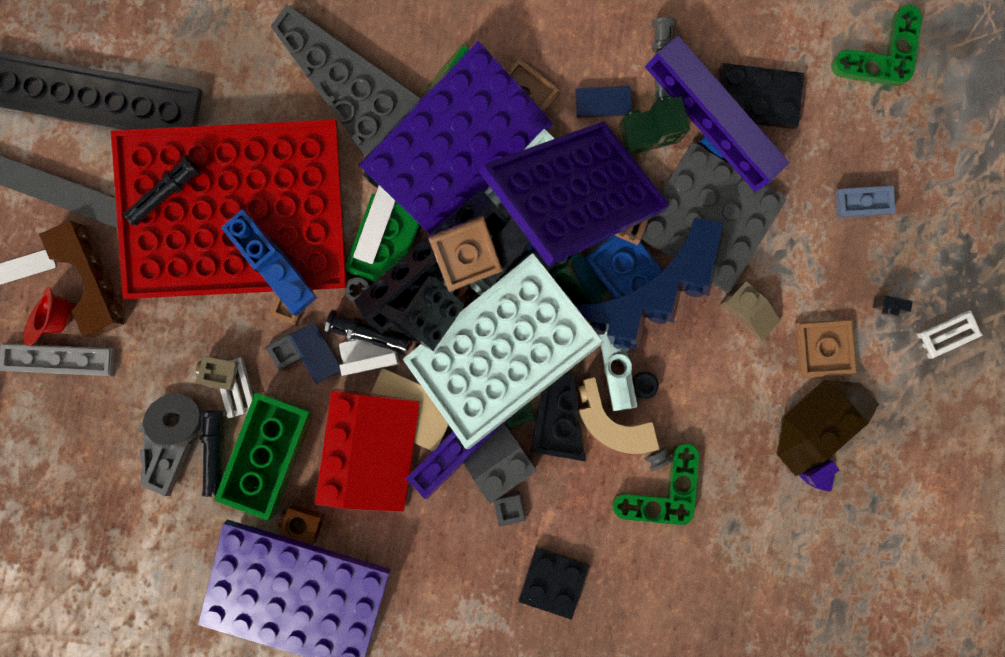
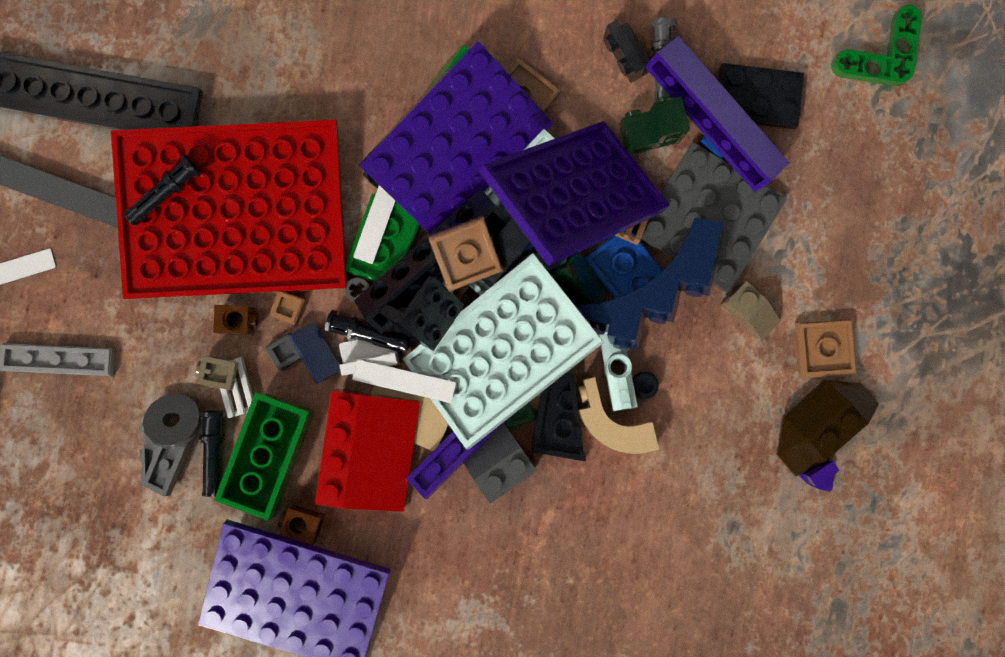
(48, 317): red piece -> none
(96, 309): reddish brown arch -> none
(223, 319): none -> reddish brown brick
(269, 261): blue slope -> none
(354, 89): dark grey wing -> none
(404, 381): none -> white sticker
(509, 509): dark grey tile -> none
(553, 583): black plate -> none
(603, 101): dark blue tile -> none
(627, 50): none -> black bracket
(659, 459): dark grey bush -> none
(675, 497): green beam -> none
(865, 201): sand blue plate -> none
(892, 306): black plate -> none
(929, 343): white tile -> none

